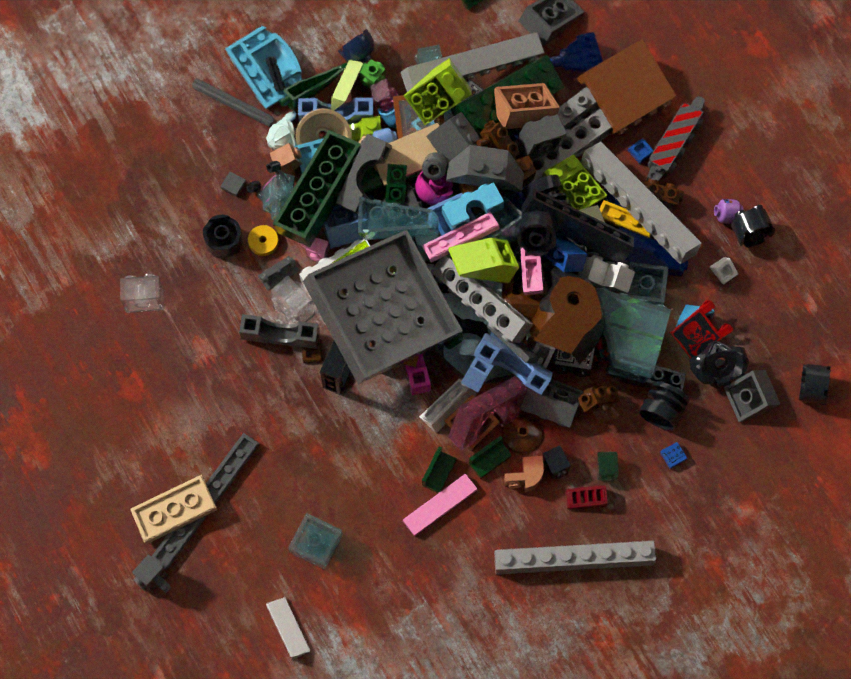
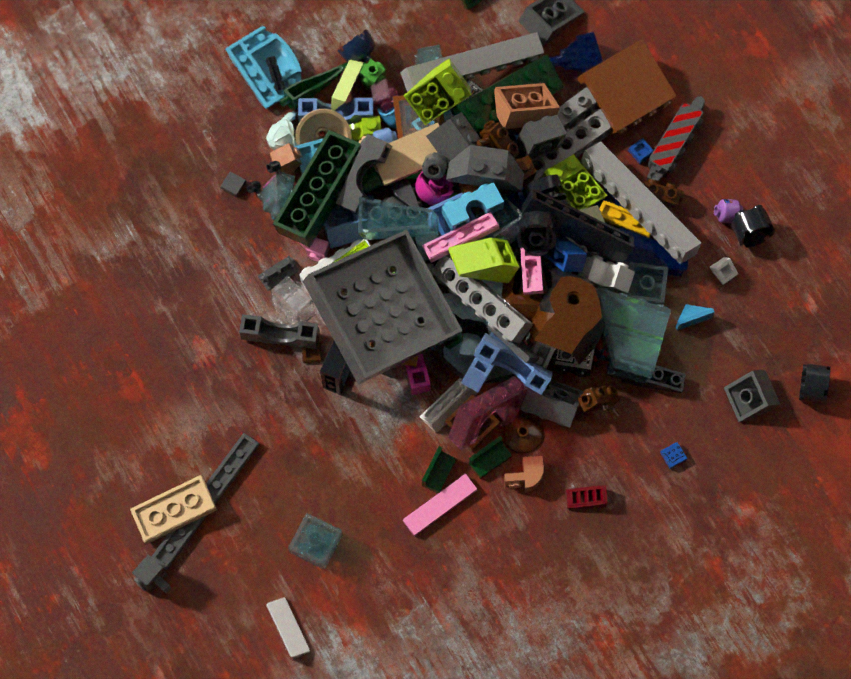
(141, 293): clear brick -> none
(222, 246): black brick -> none
(232, 102): dark grey axle -> none
(257, 234): yellow piece -> none
(396, 183): dark green slope -> none
(556, 462): black brick -> none
(574, 557): light grey brick -> none
(607, 466): clear green brick -> none
(664, 406): black wheel -> none
(698, 331): flag -> none
(711, 369): black piece -> none

